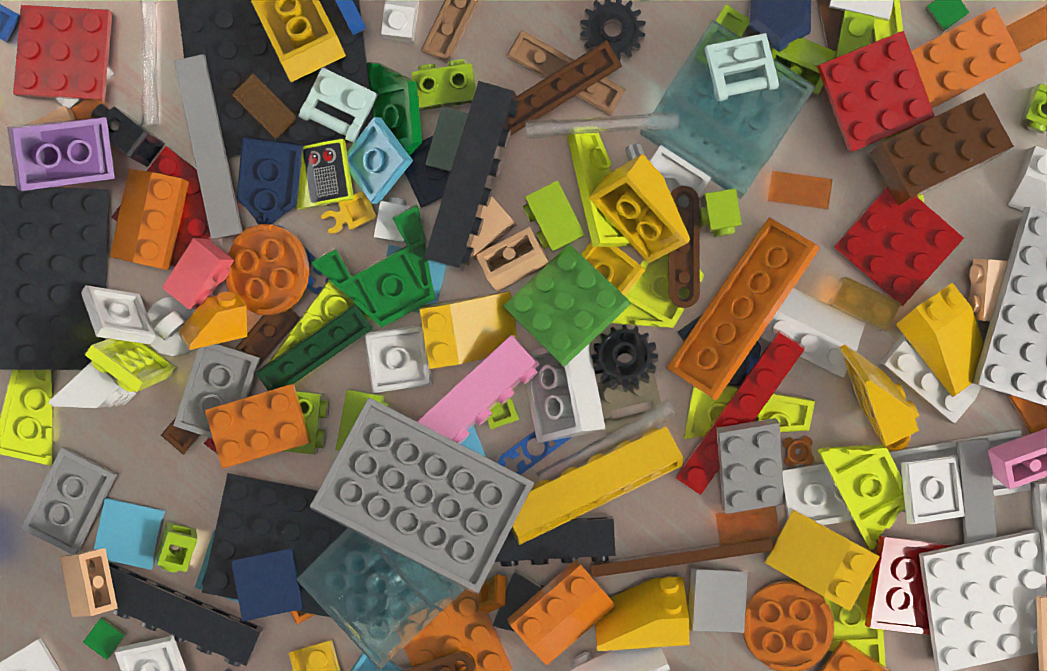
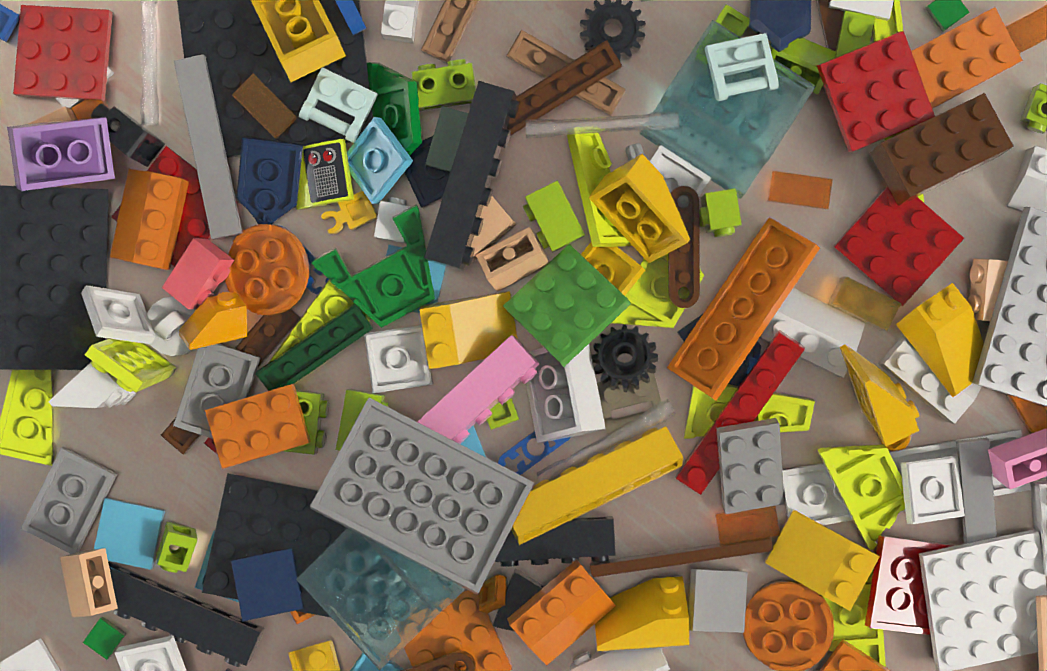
(804, 457): orange plate -> none

